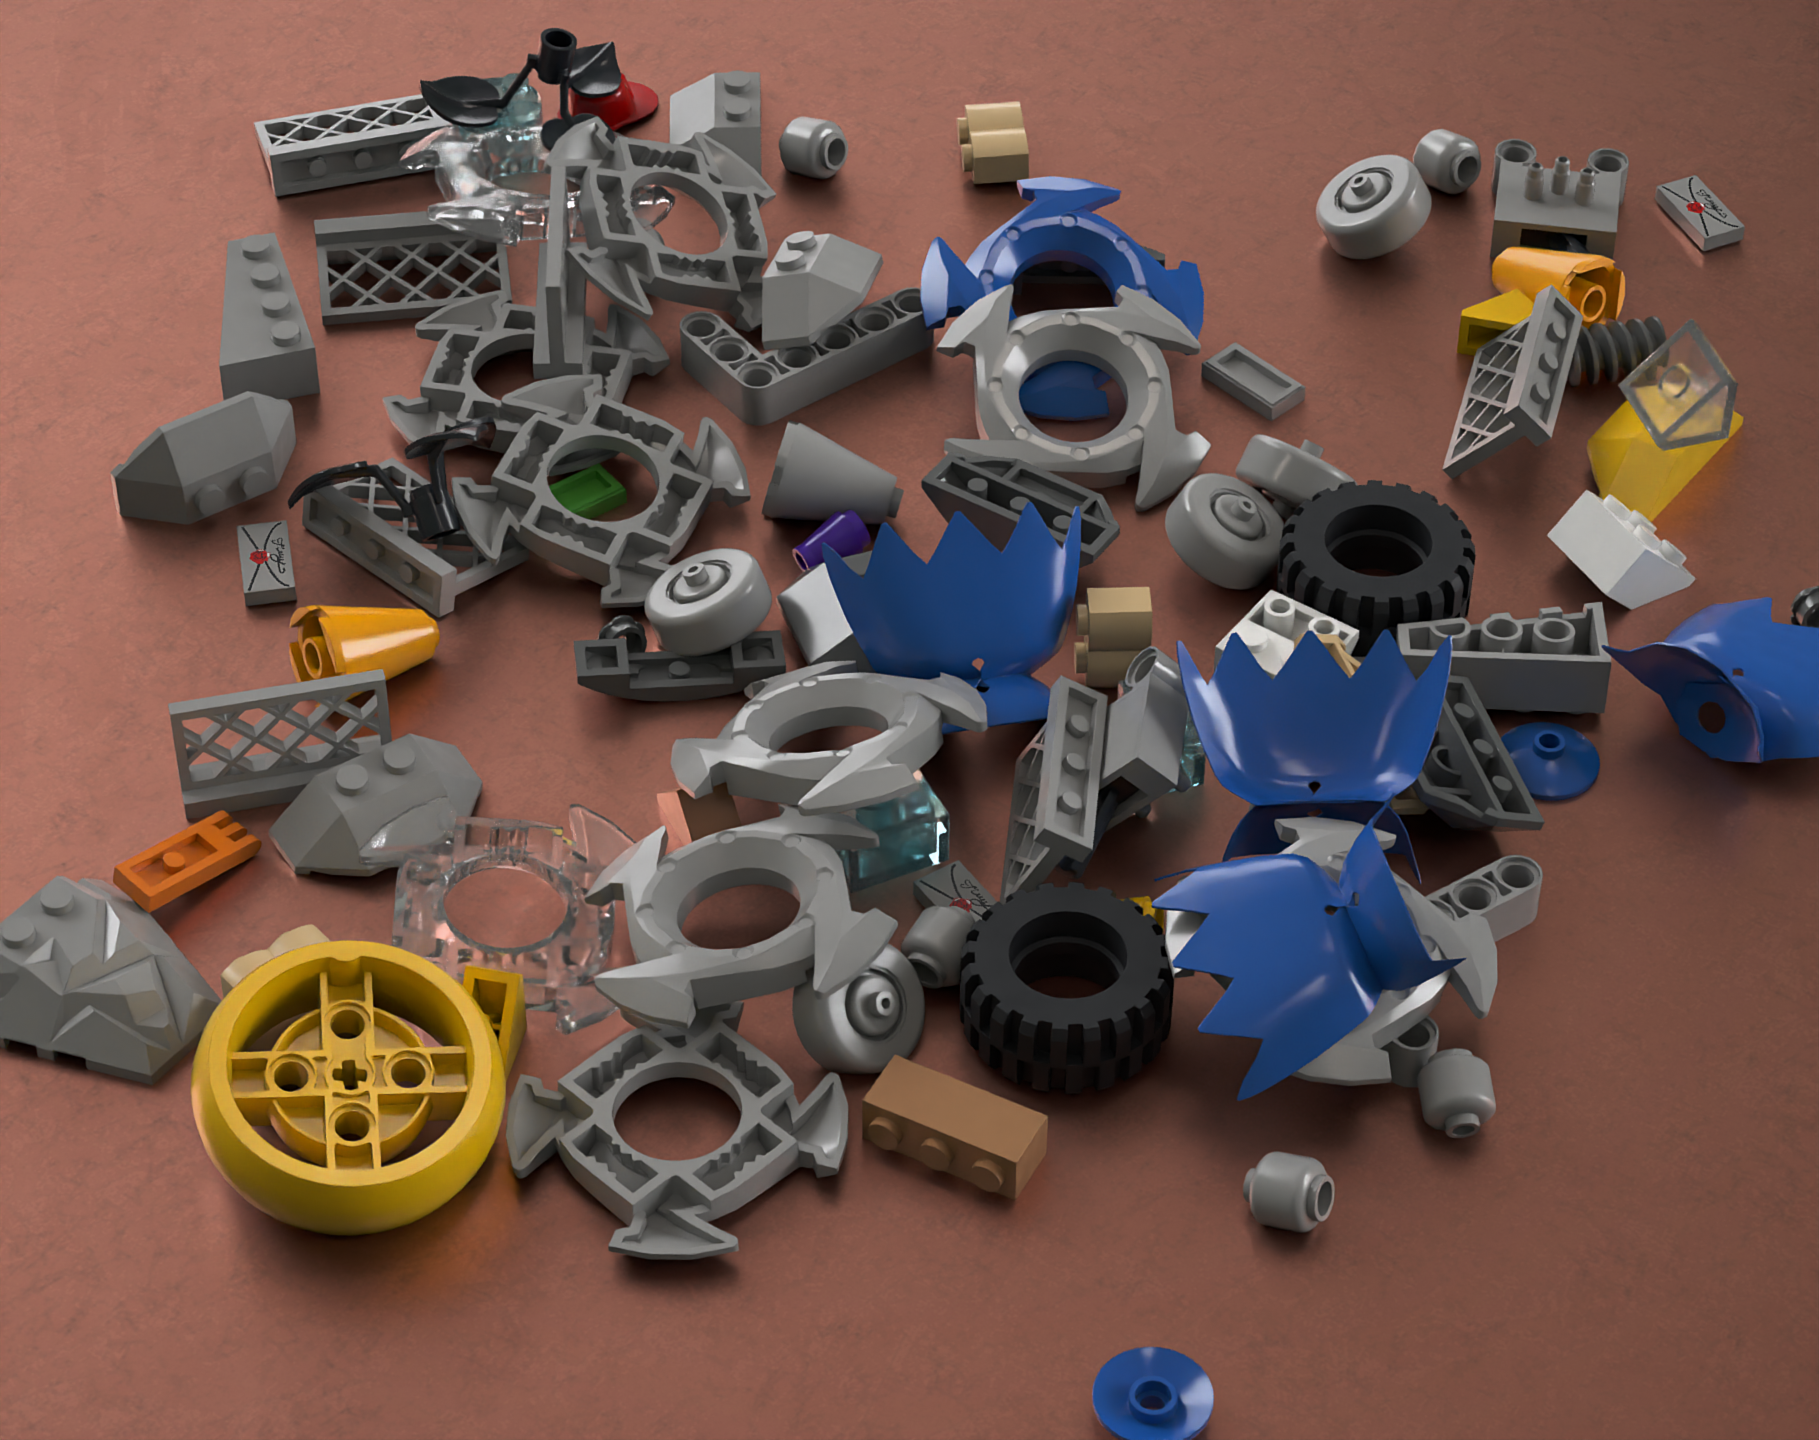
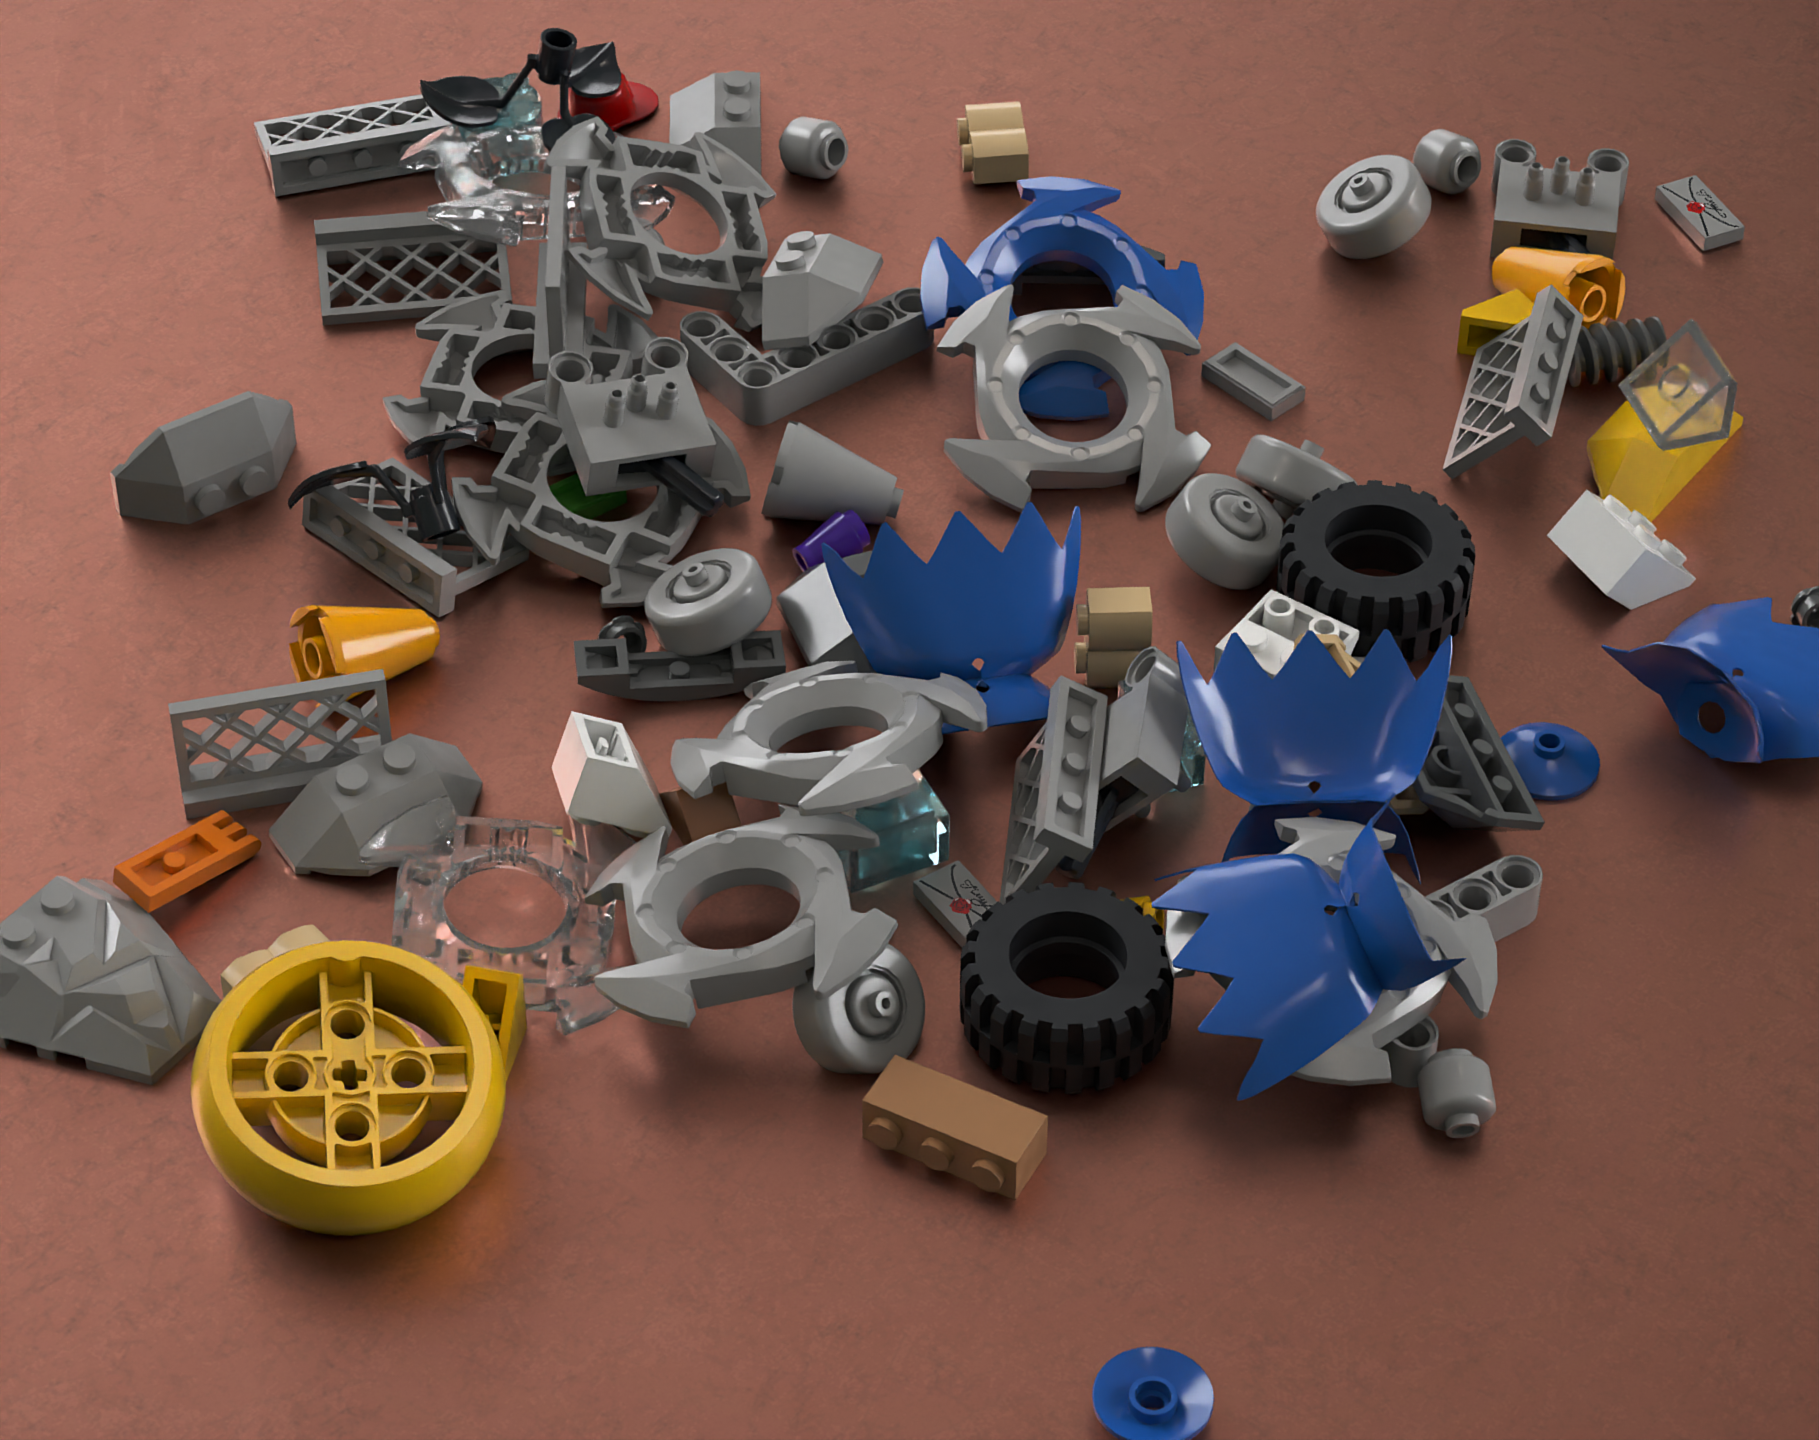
(263, 325): light grey wedge -> none
(266, 563): light grey tile -> none
(606, 778): none -> white slope
(636, 427): none -> light grey piece
(668, 1199): light grey piece -> none
(937, 944): light grey head -> none
(996, 490): dark grey wedge -> none
(1289, 1192): light grey head -> none
(1521, 663): light grey wedge -> none

